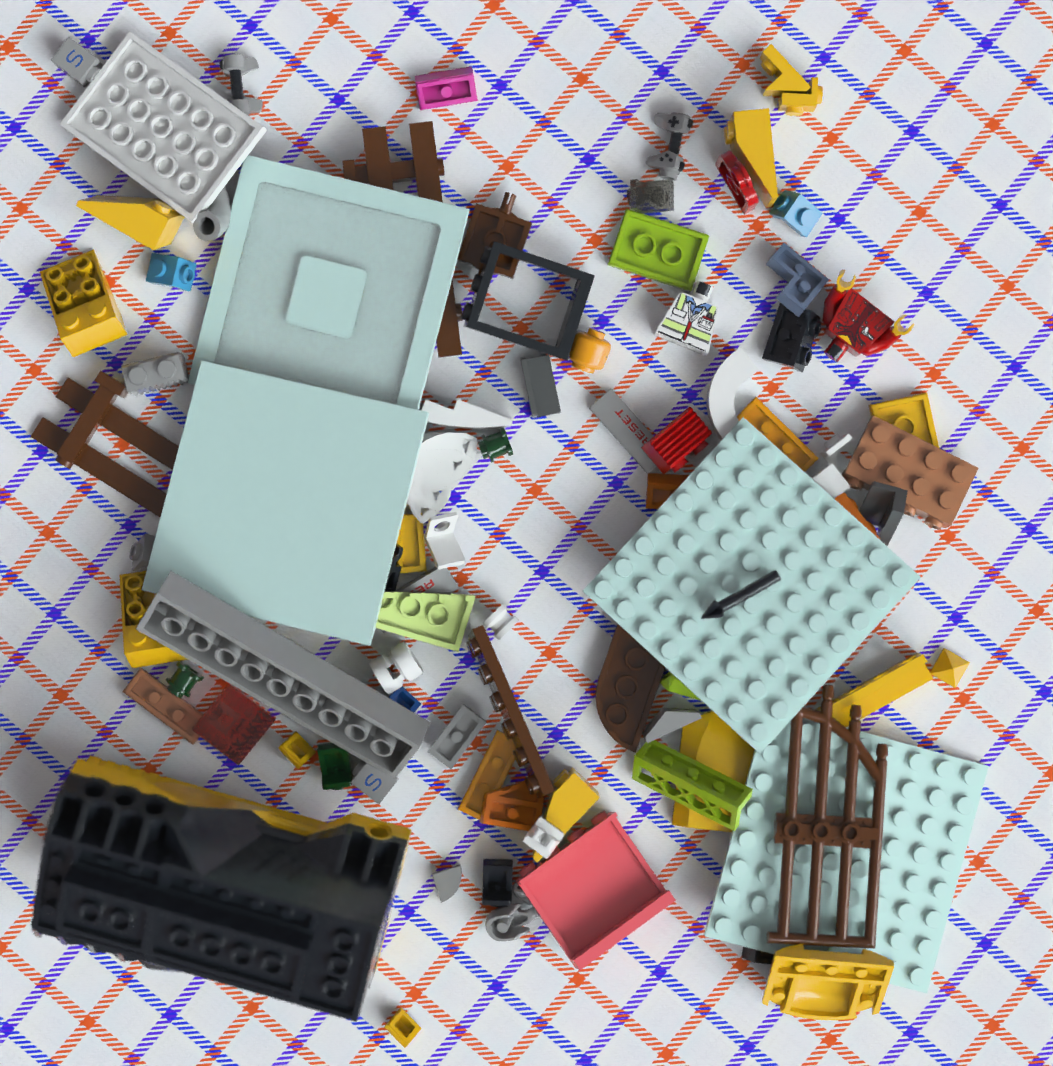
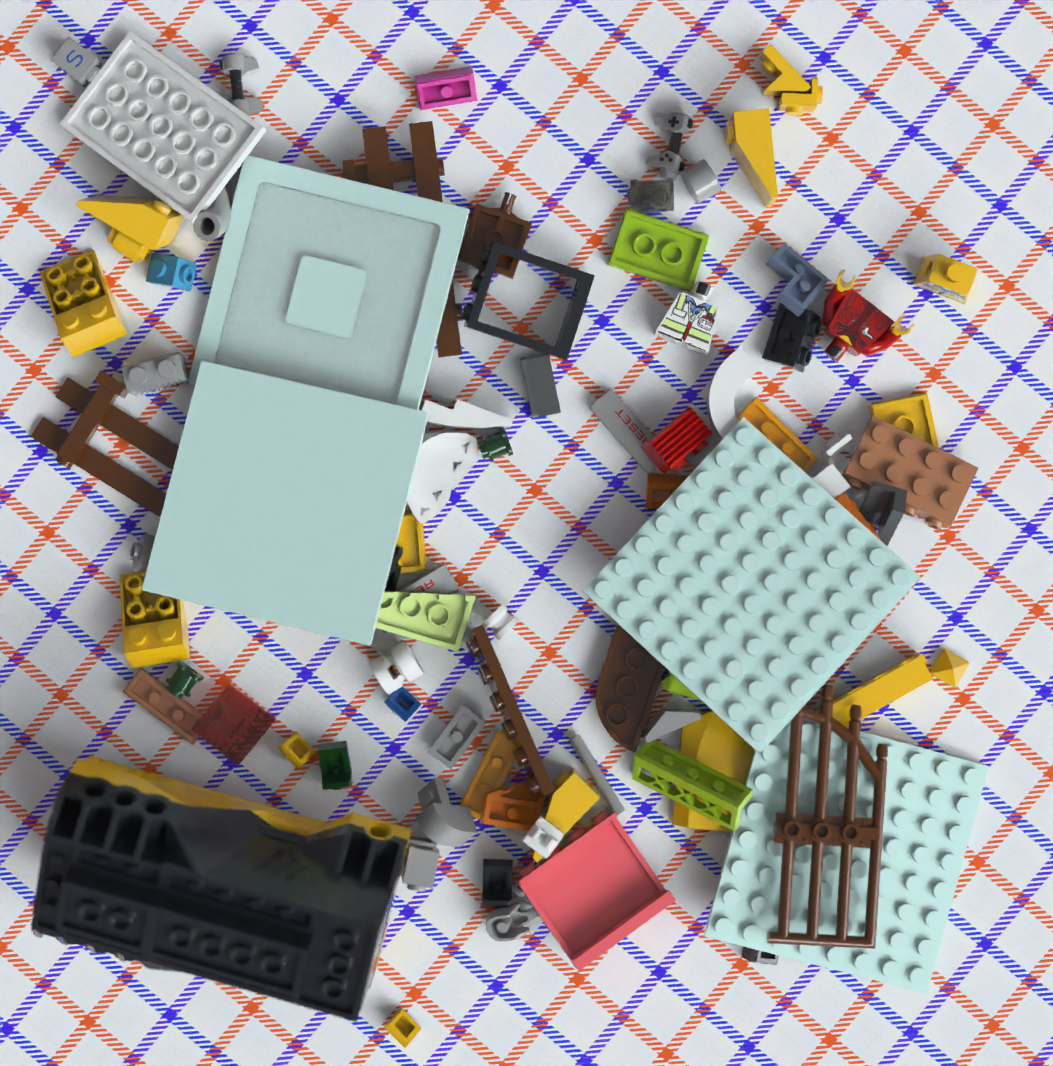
(128, 246): none -> yellow brick
(283, 675): light grey brick -> none
(372, 781): light grey brick -> none
(420, 864): none -> light grey arch
(442, 821): none -> light grey brick
(443, 542): white bracket -> none
(447, 881): light grey tile -> none
(589, 350): light orange head -> none
(596, 774): none -> light grey bar
(700, 181): none -> light grey piece
(717, 609): black piece -> none
(738, 181): red plate -> none
(796, 212): bracket -> none
(827, 982): yellow slope -> none
(946, 277): none -> yellow torso

